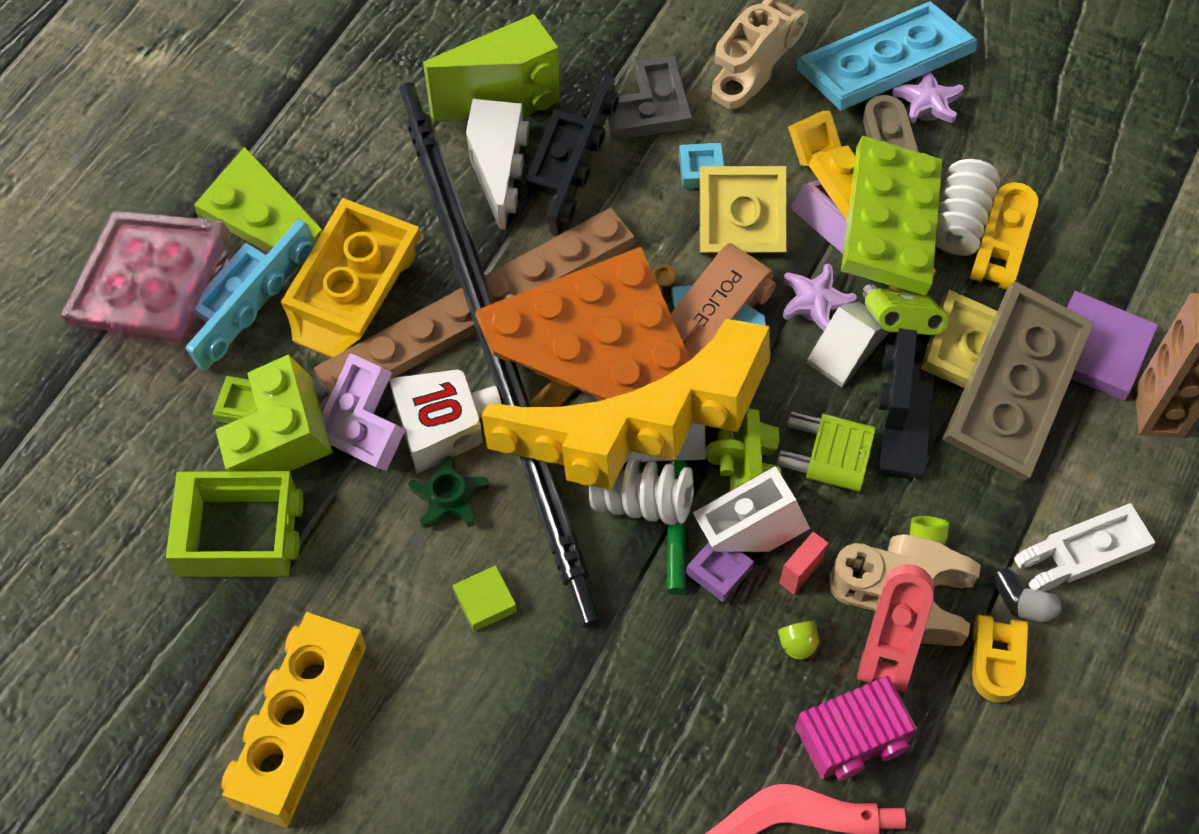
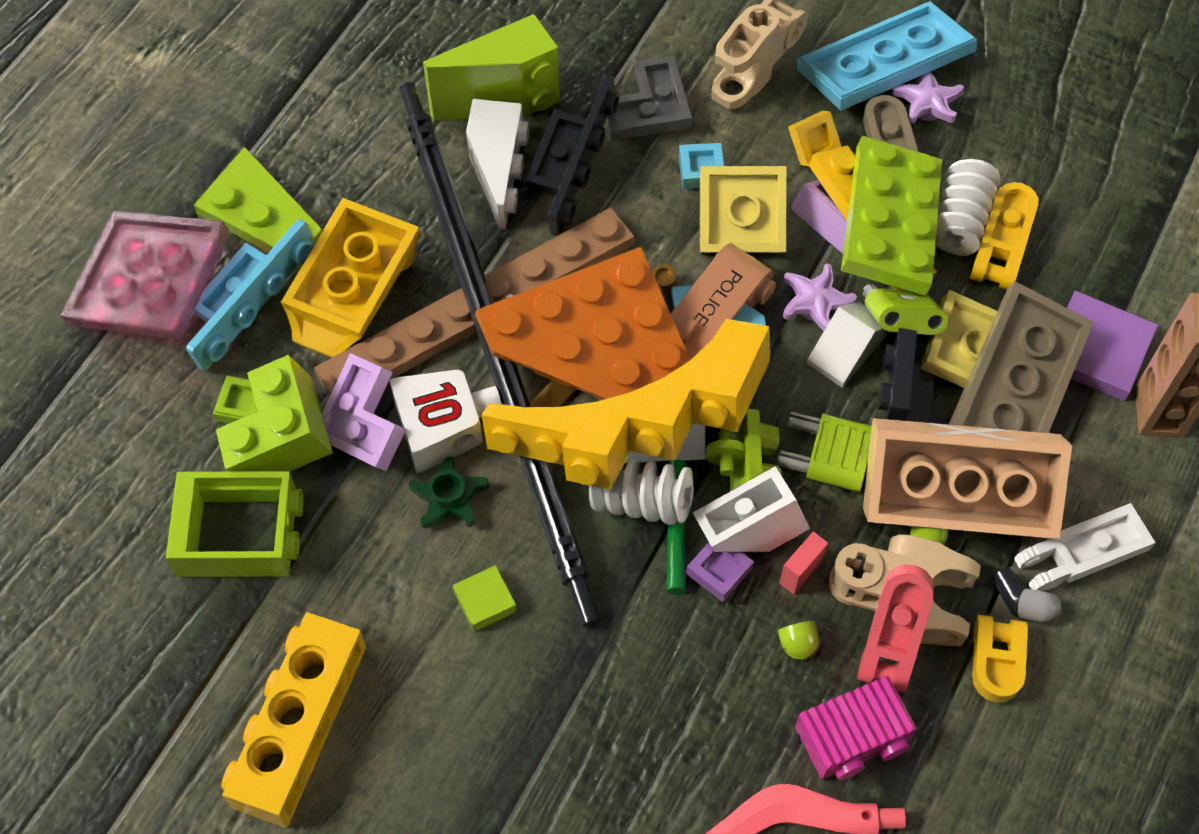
(966, 478): none -> light nougat brick

